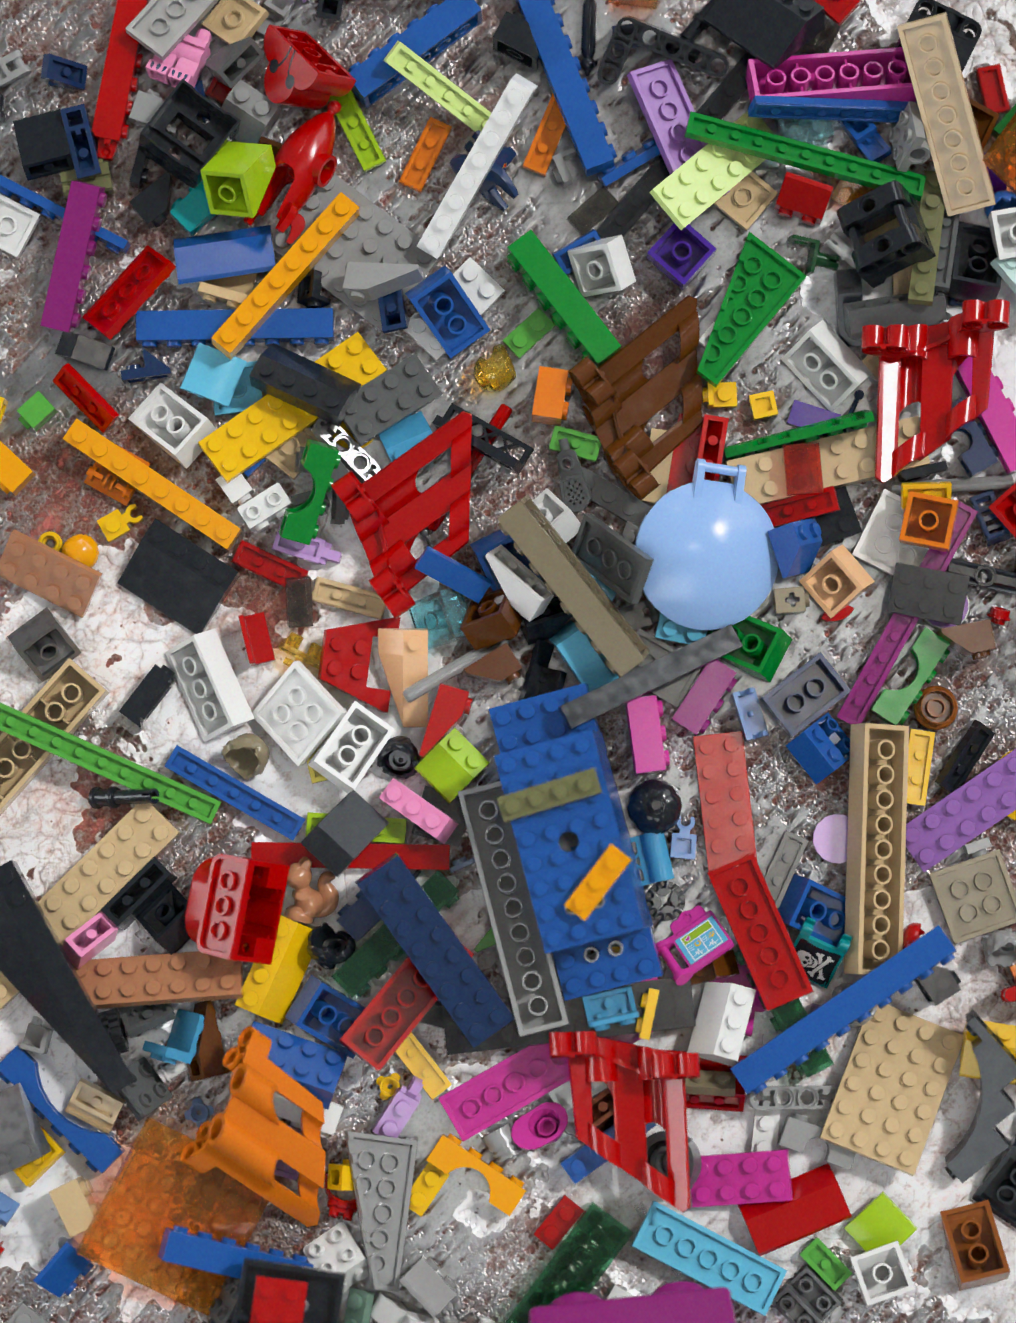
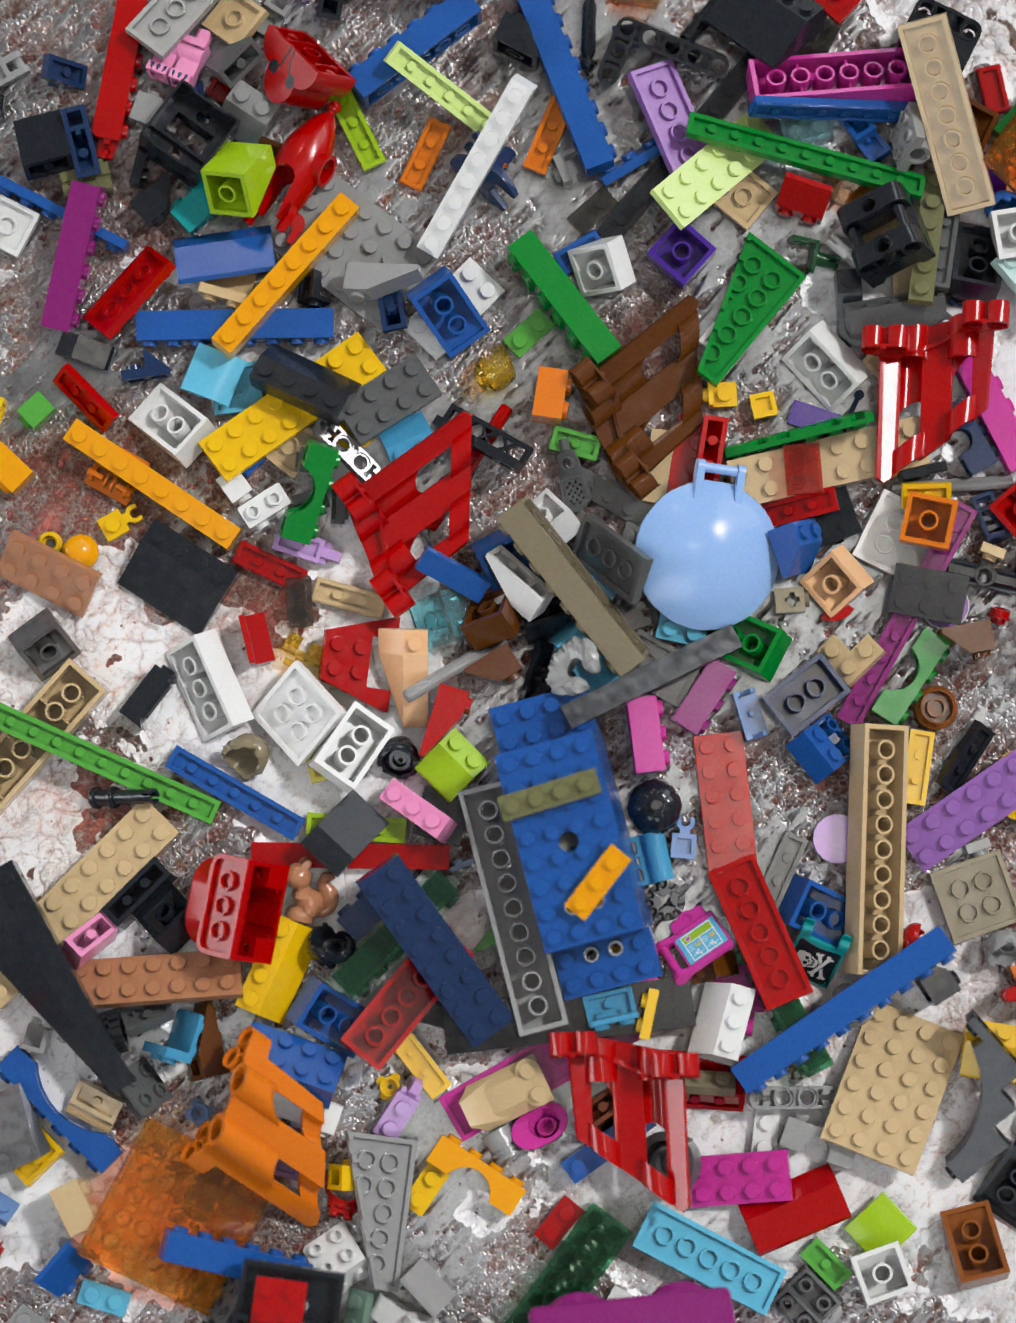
(104, 1297): none -> medium azure plate
(505, 1094): none -> tan slope
(565, 661): none -> light grey piece
(852, 663): none -> tan plate
(991, 552): none -> tan plate

